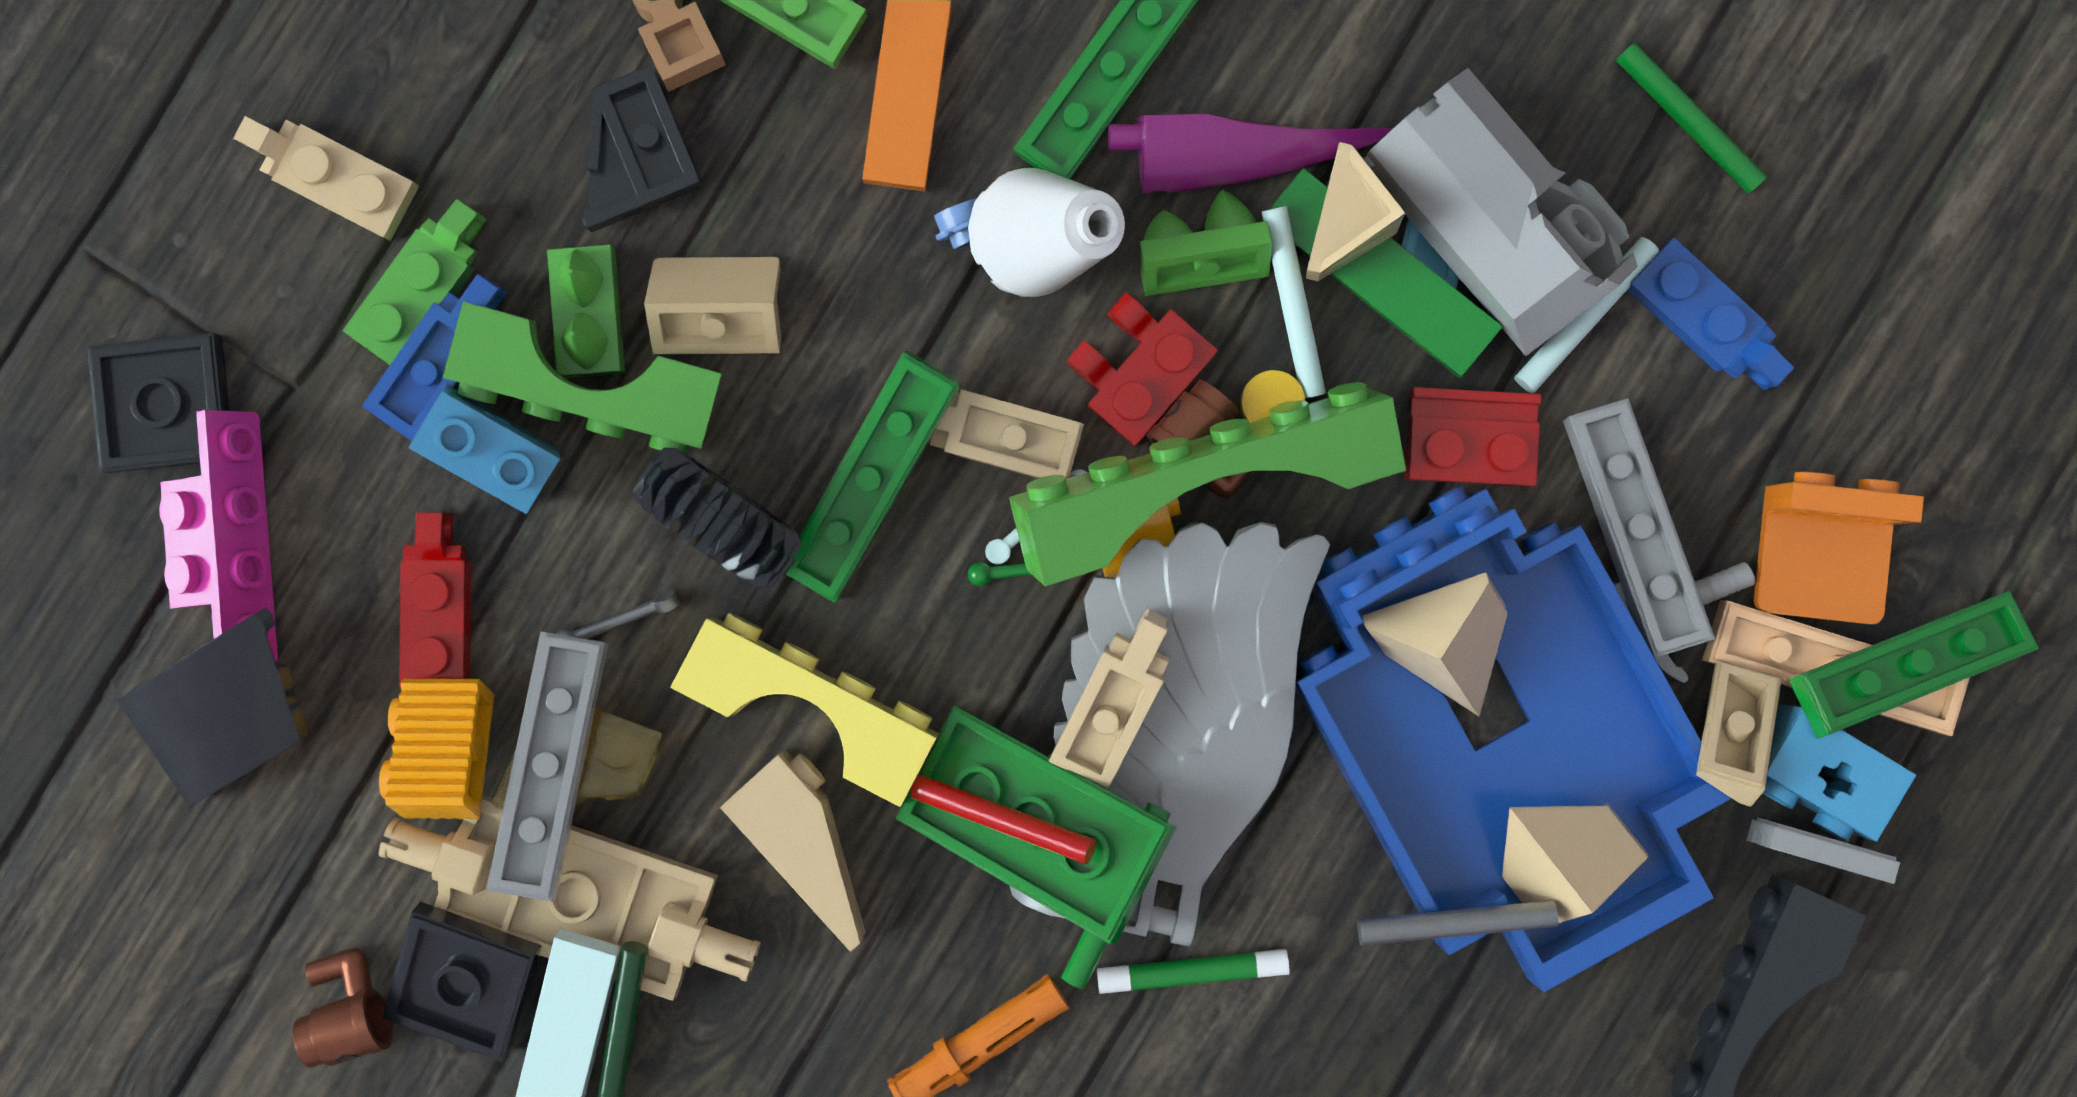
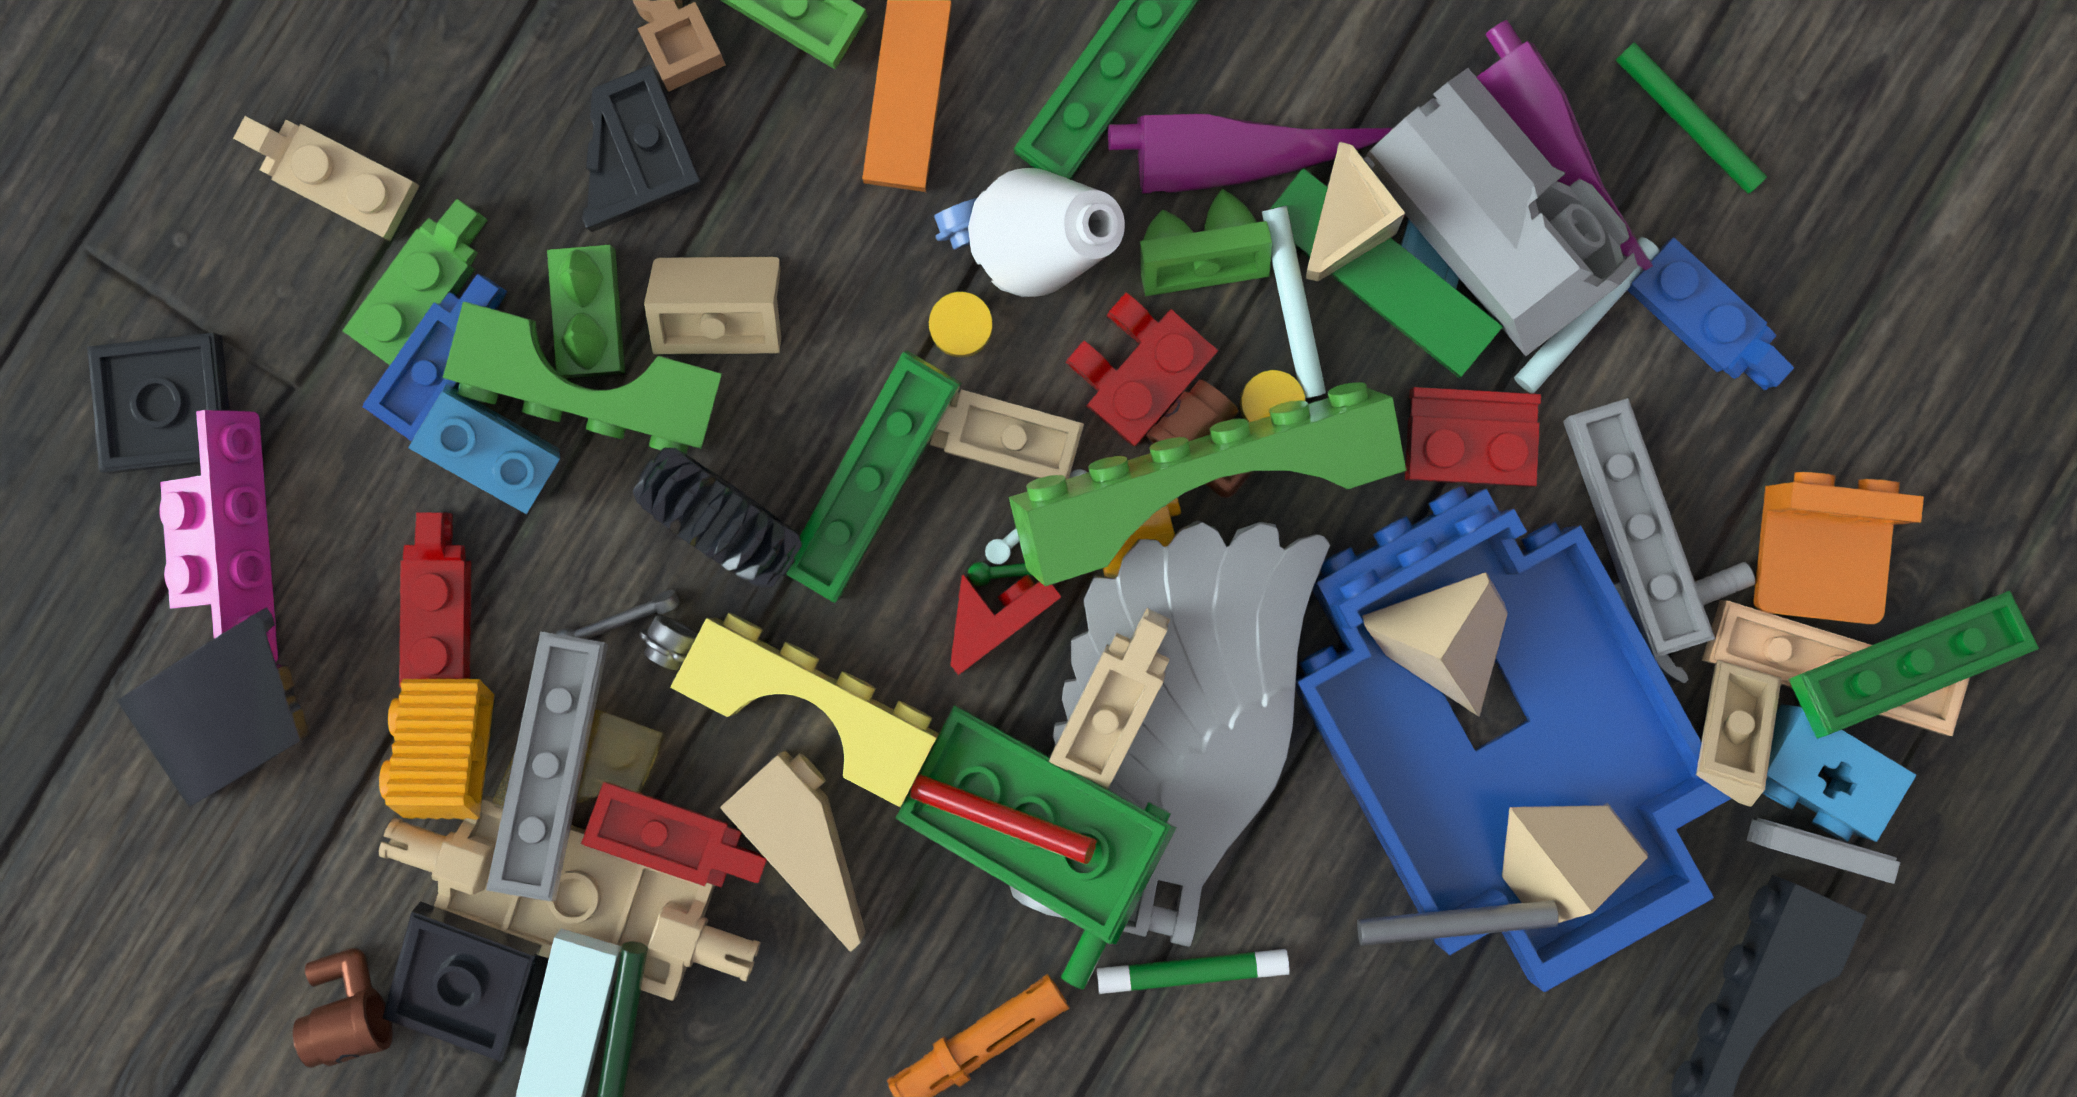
(667, 642): none -> flat silver plate
(668, 838): none -> red hinge
(960, 324): none -> yellow tile
(981, 630): none -> red slope
(1542, 111): none -> magenta piece

